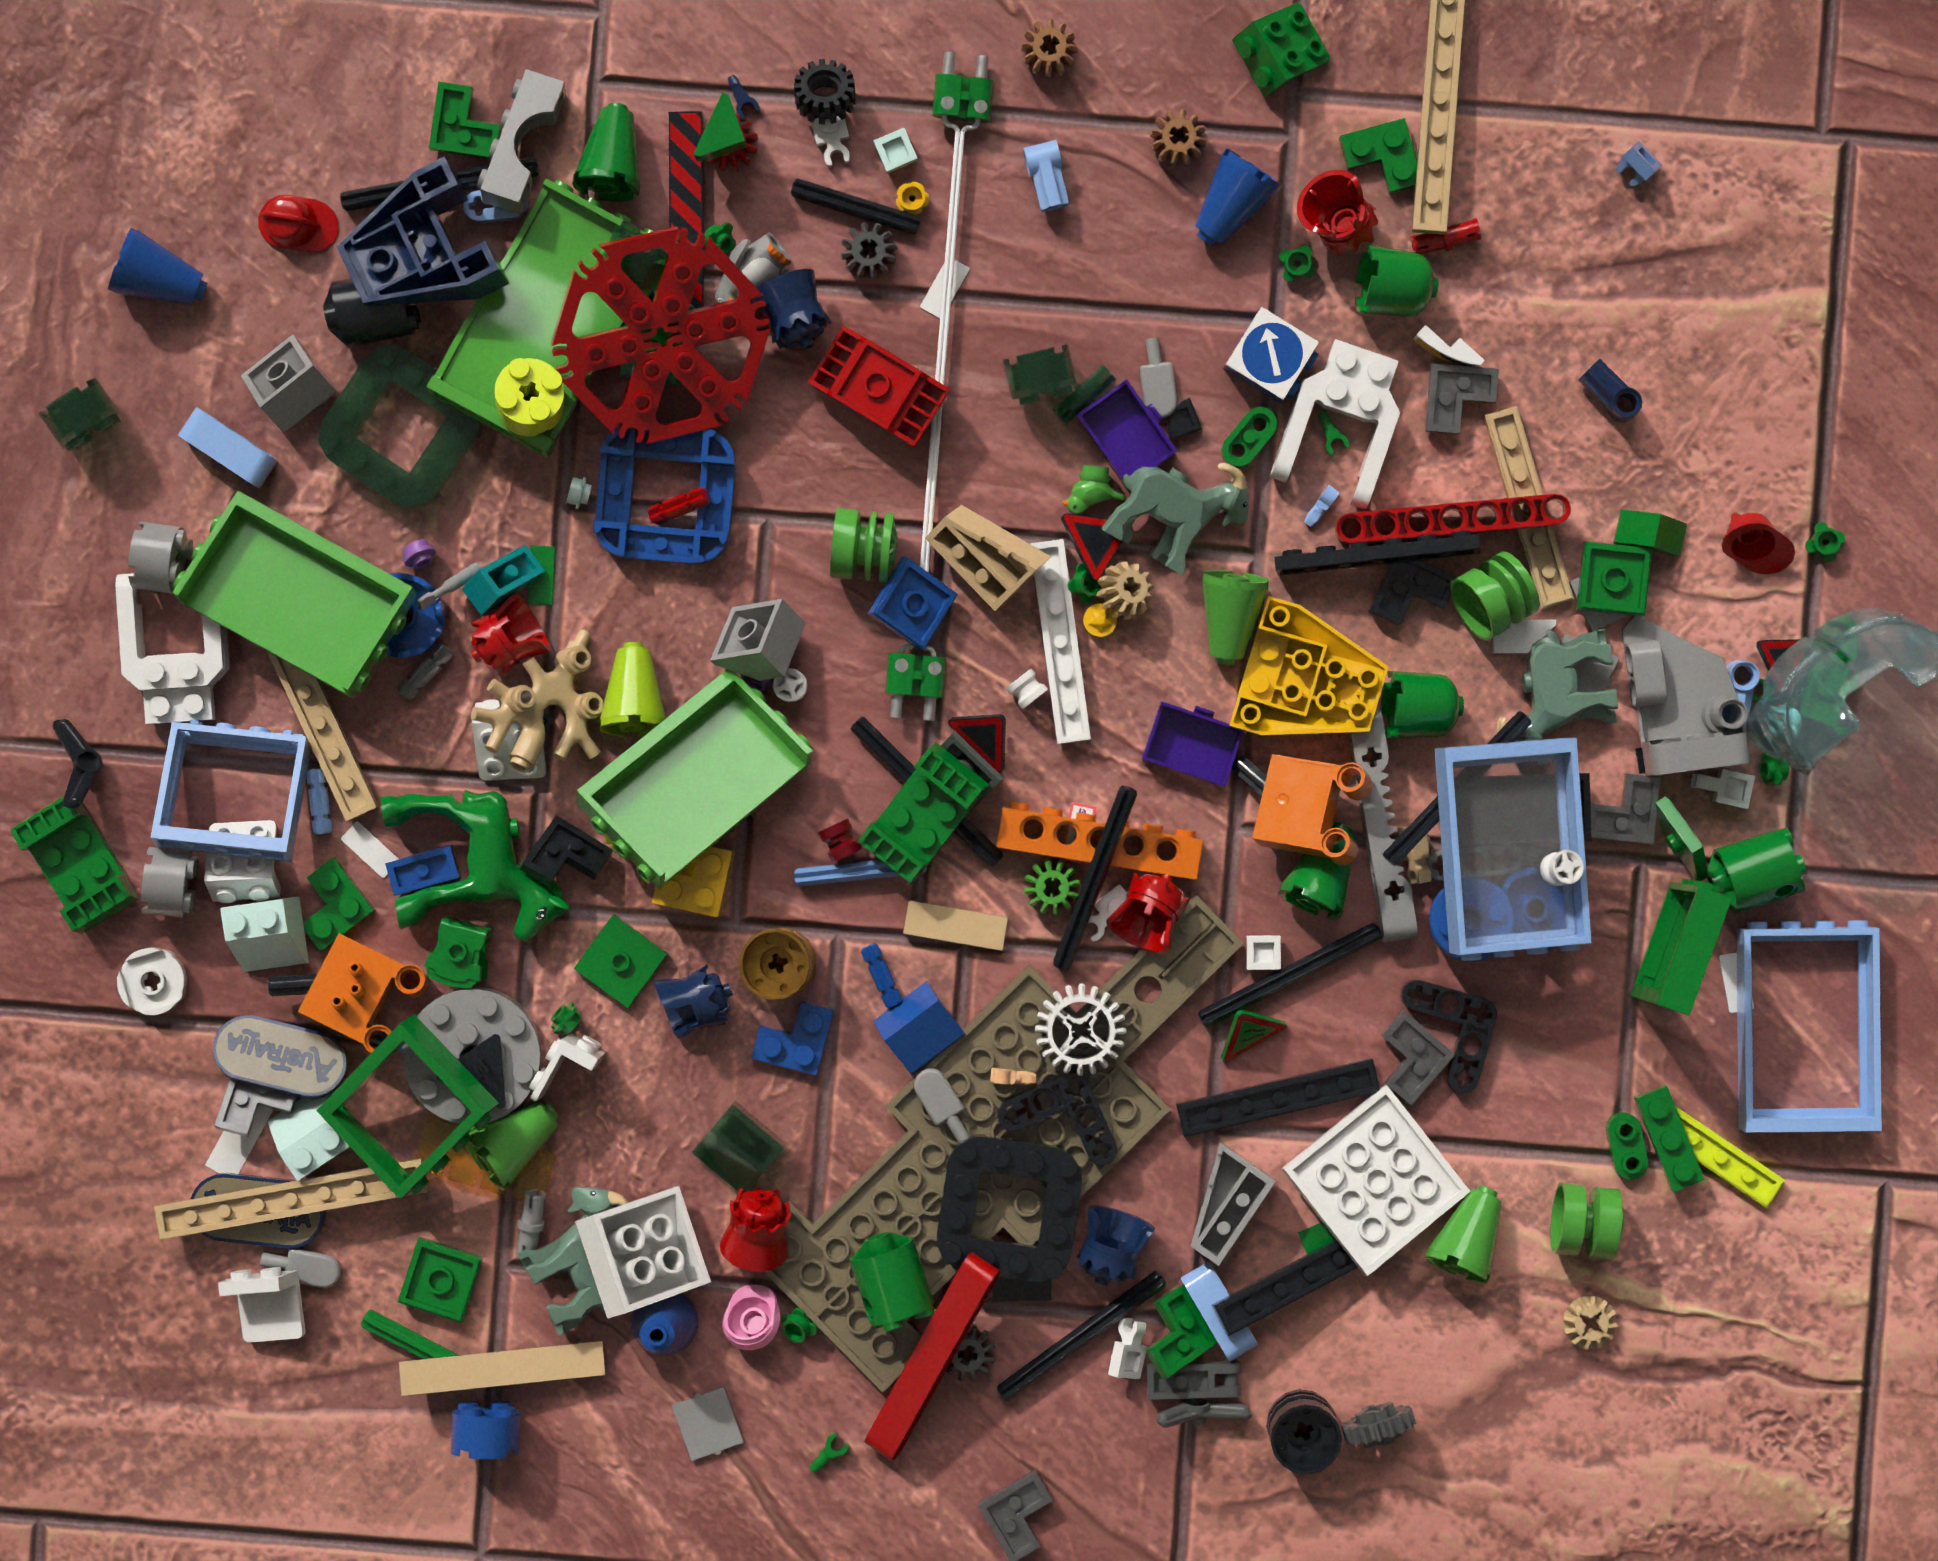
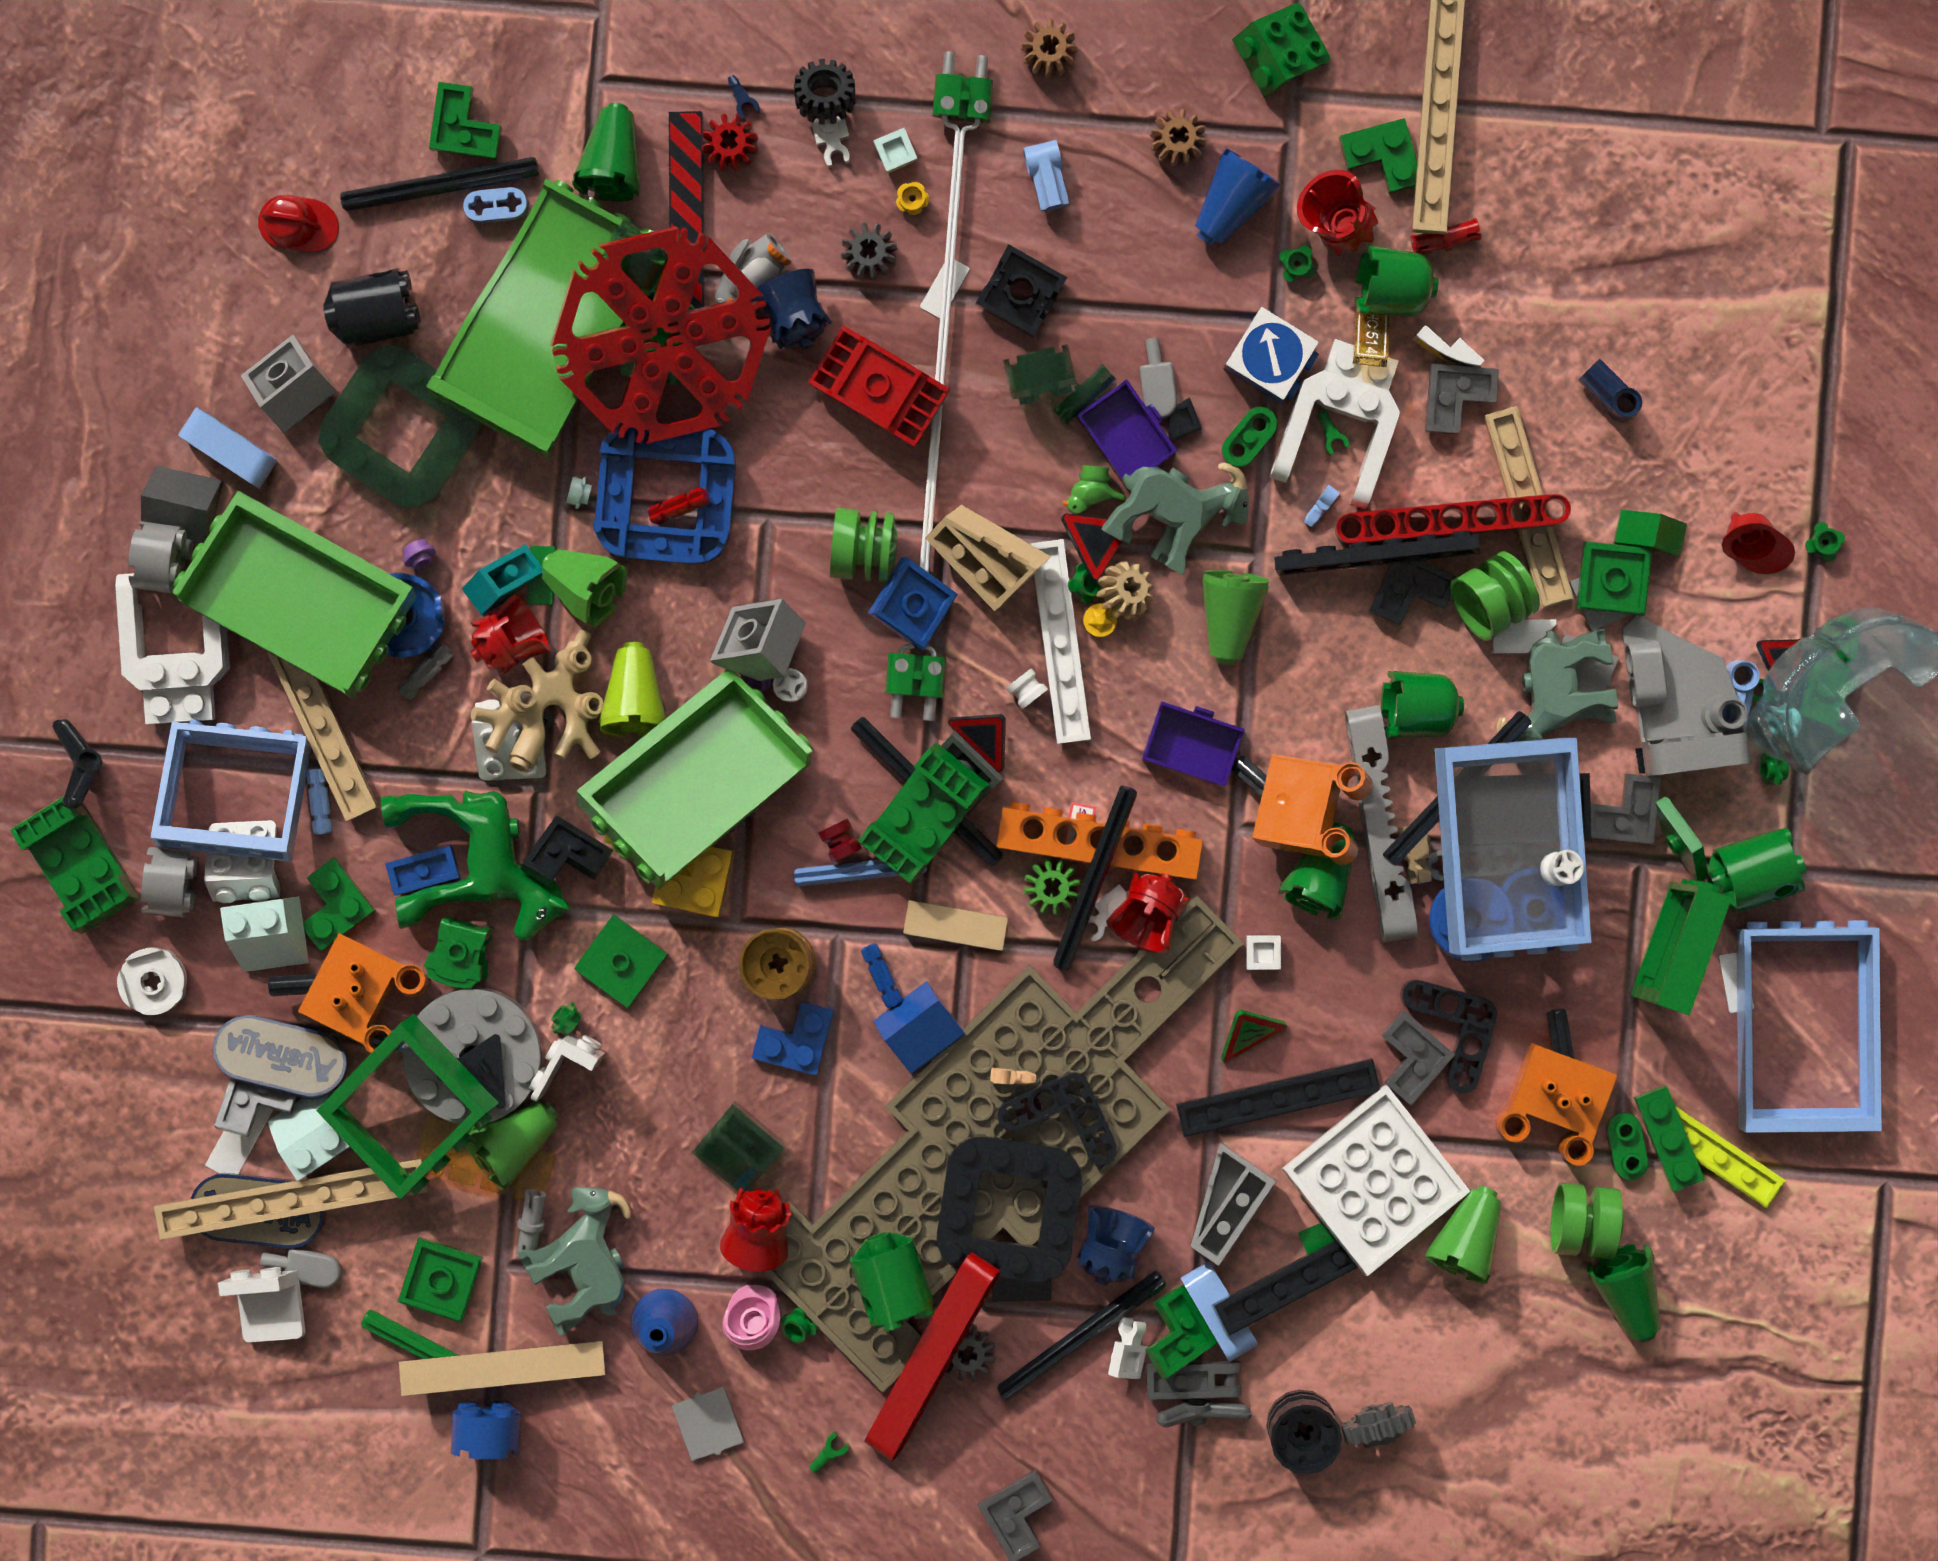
(80, 414): clear green brick -> none
(154, 272): blue cone -> none
(181, 501): none -> dark grey slope
(368, 848): white sticker -> none
(406, 252): dark blue wedge -> none
(449, 585): light grey piece -> none
(526, 378): neon yellow brick -> none
(534, 105): light grey arch -> none
(585, 583): none -> bright green cone
(643, 1252): white slope -> none
(694, 1001): dark blue hat -> none
(721, 133): green slope -> none
(721, 236): green plate -> none
(855, 206): black axle -> none
(940, 1101): light grey piece -> none
(1026, 314): none -> black brick
(1103, 1047): white gear -> none
(1290, 974): black axle -> none
(1306, 677): yellow wedge -> none
(1371, 339): none -> clear yellow tile
(1558, 1091): none -> orange piece
(1574, 1324): tan gear -> none
(1630, 1290): none -> green cone
(1641, 161): medium blue tile -> none
(1728, 788): white plate -> none

